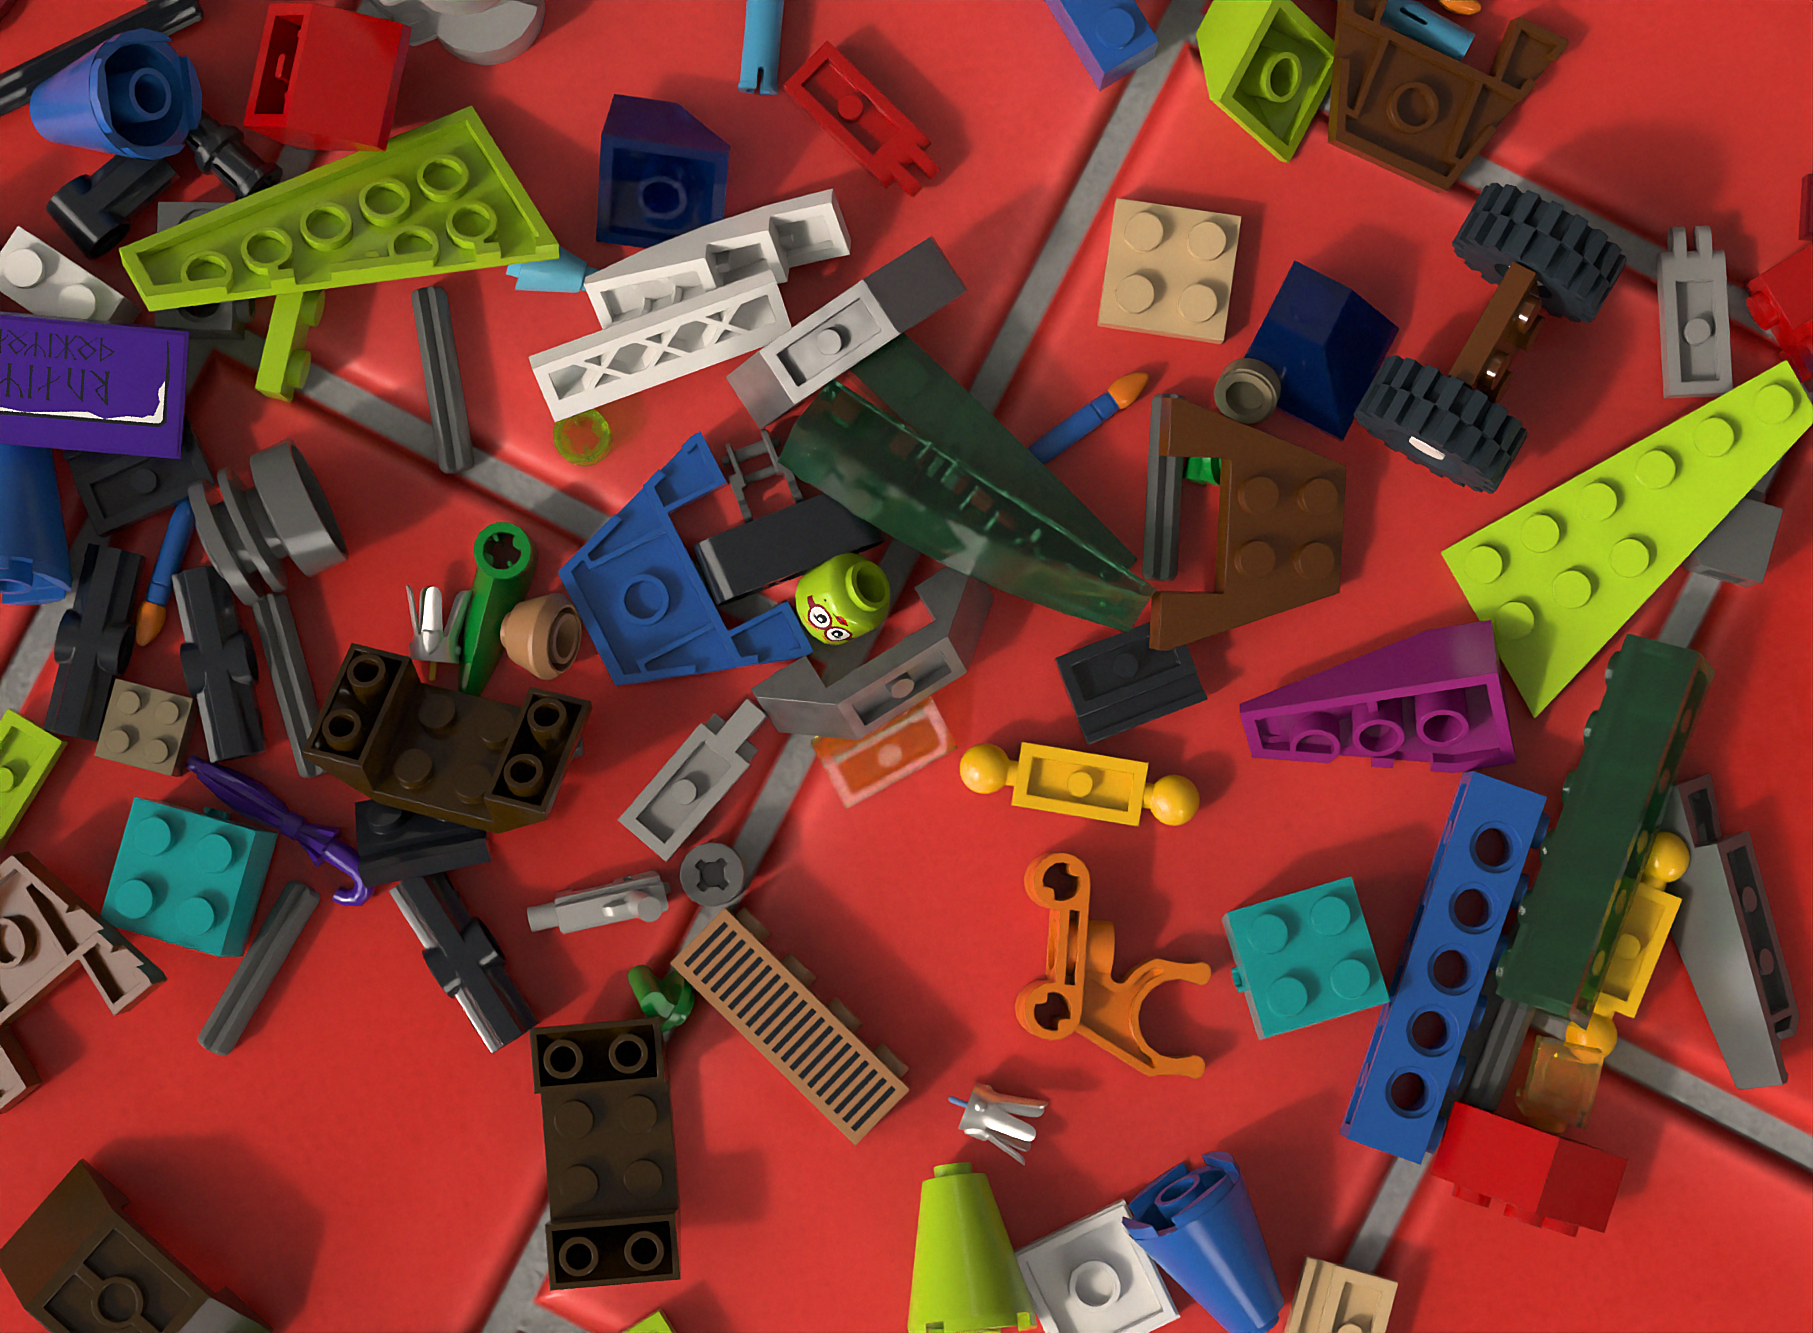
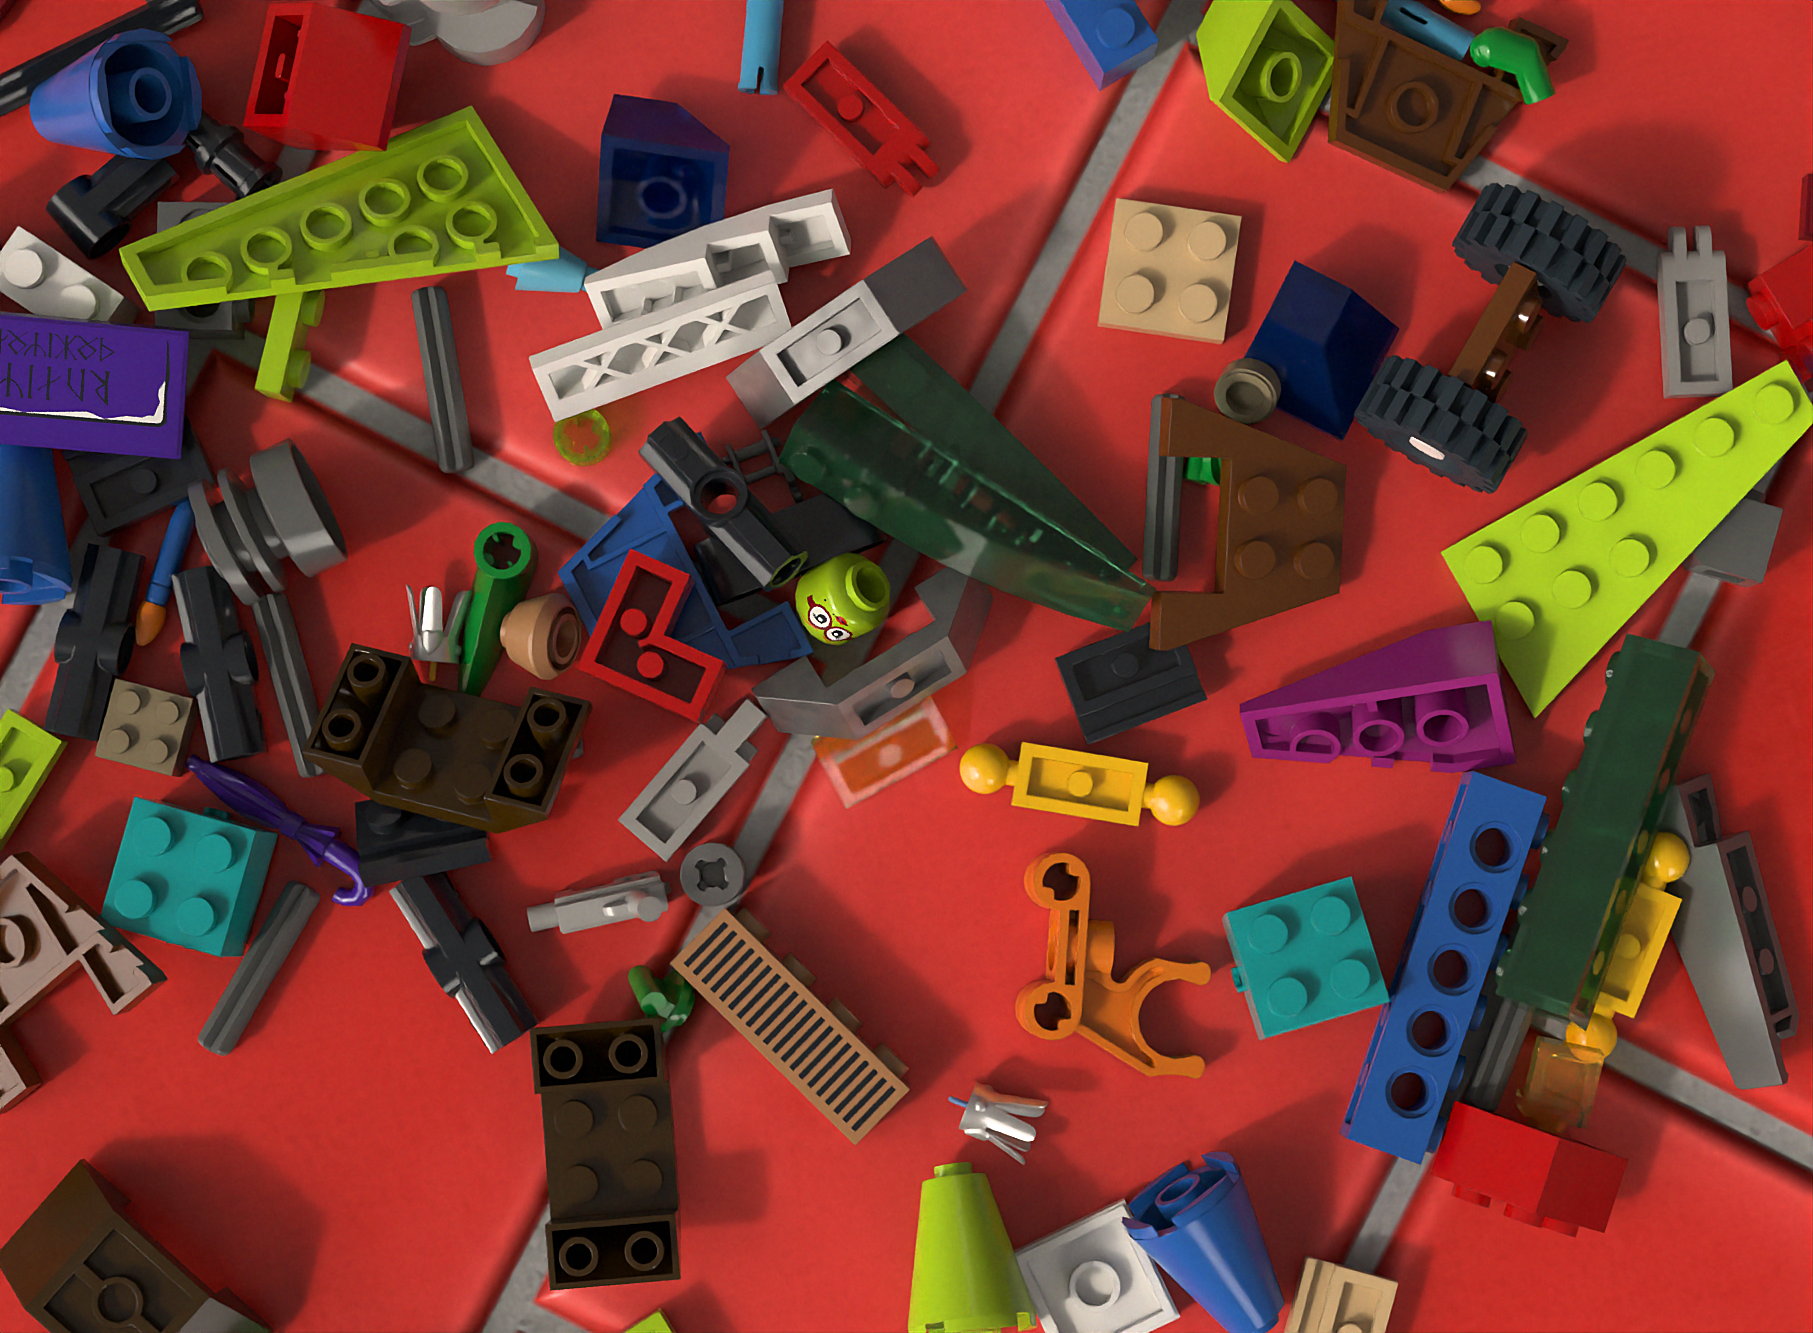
(634, 642): none -> red brick
(745, 531): none -> black piece
(1119, 395): blue piece -> none
(1517, 55): none -> green arm

